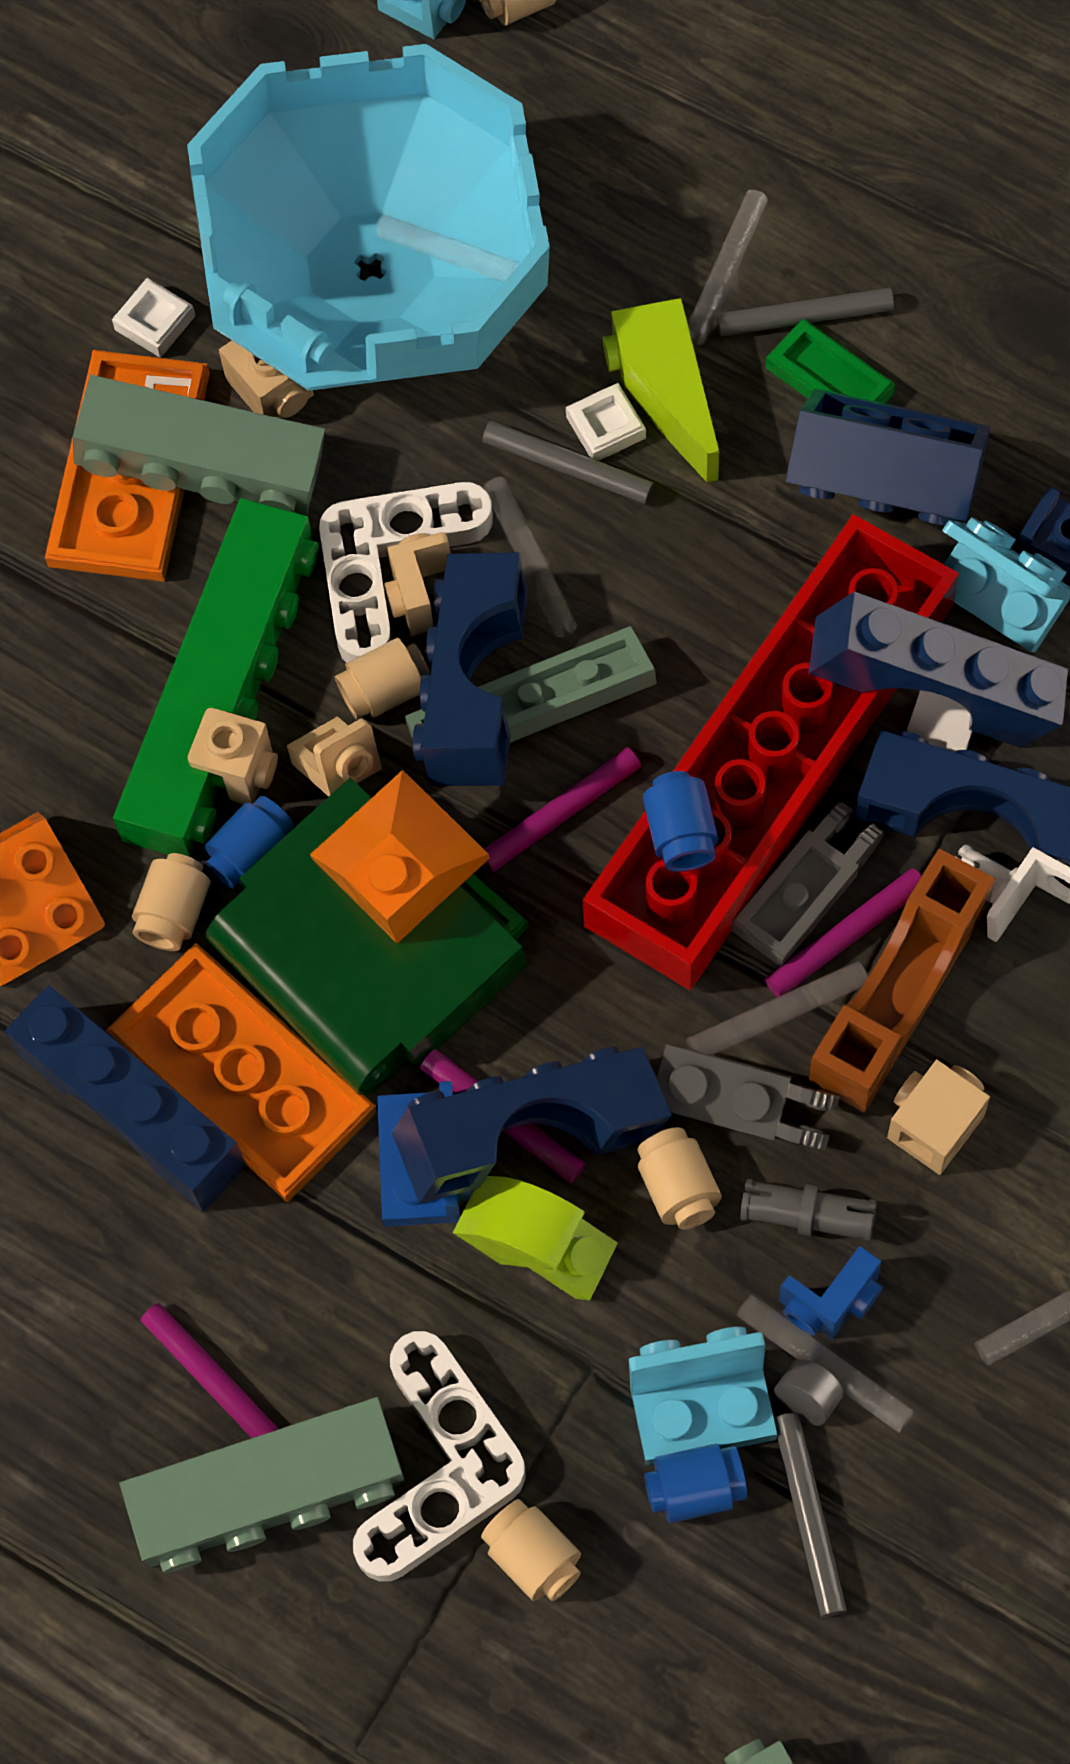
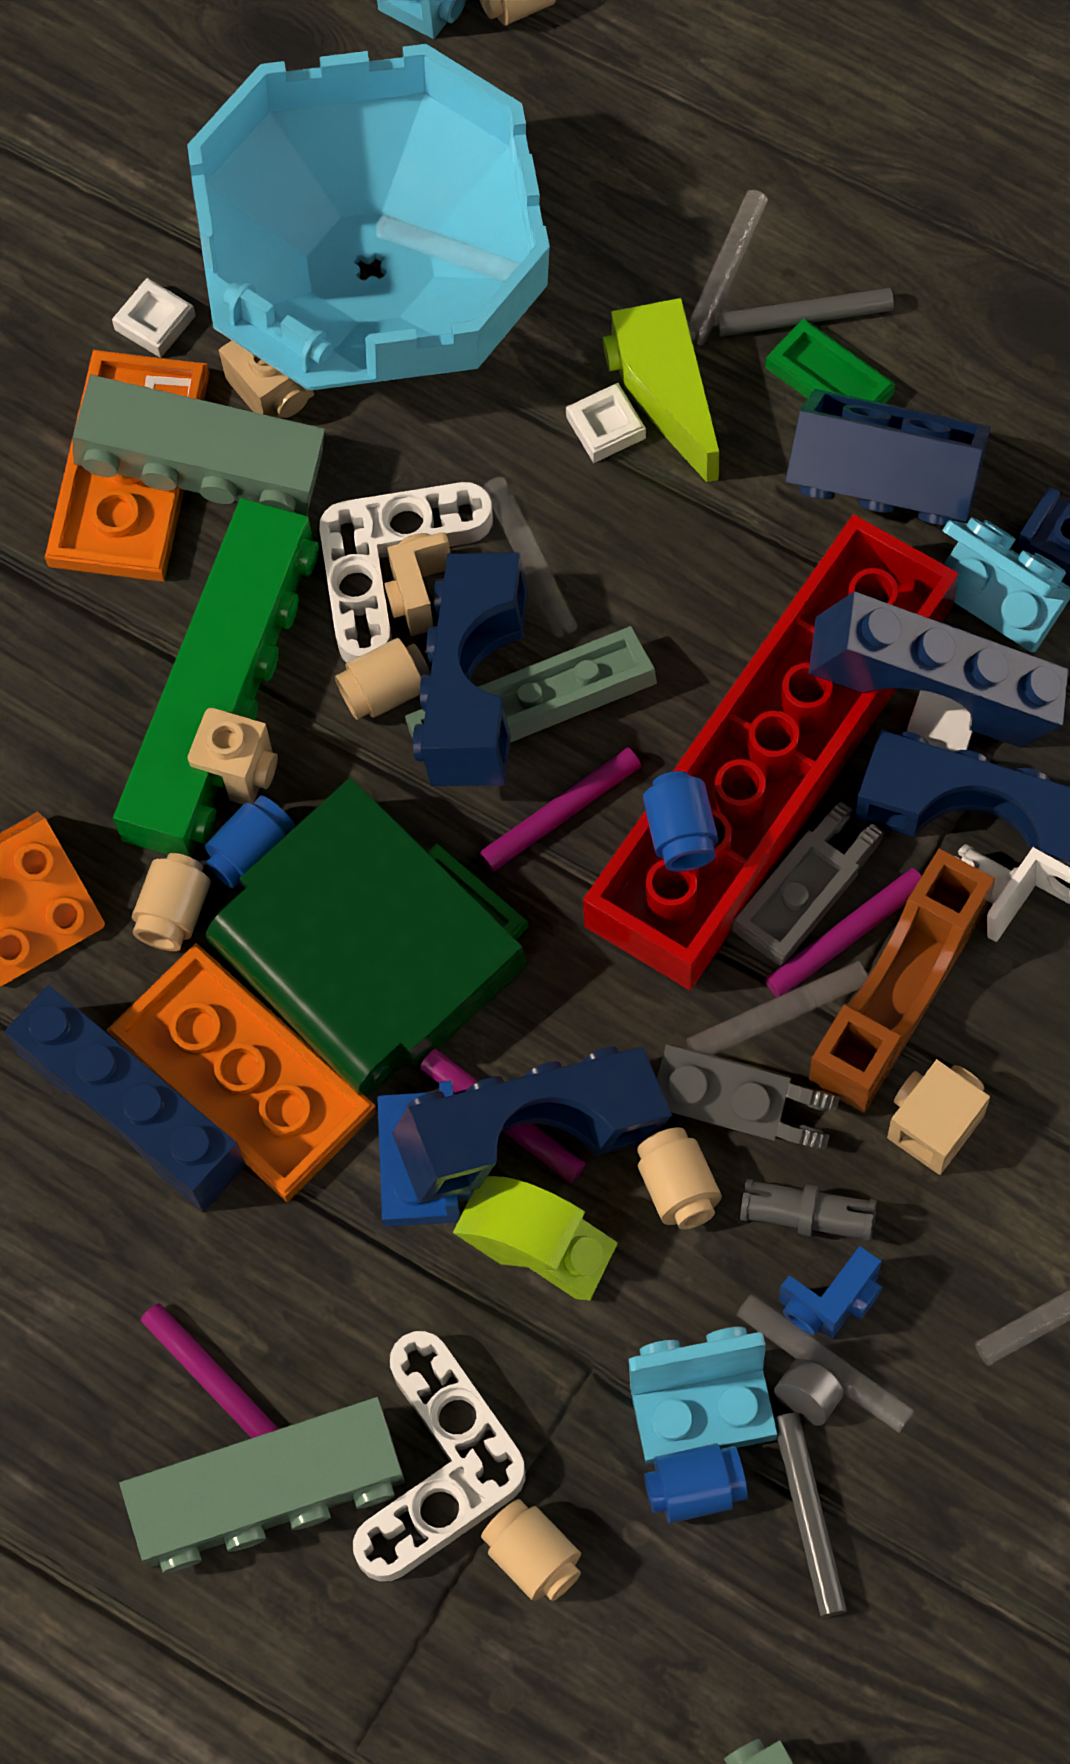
(336, 753): tan bracket -> none
(400, 856): orange slope -> none
(568, 462): dark grey bar -> none

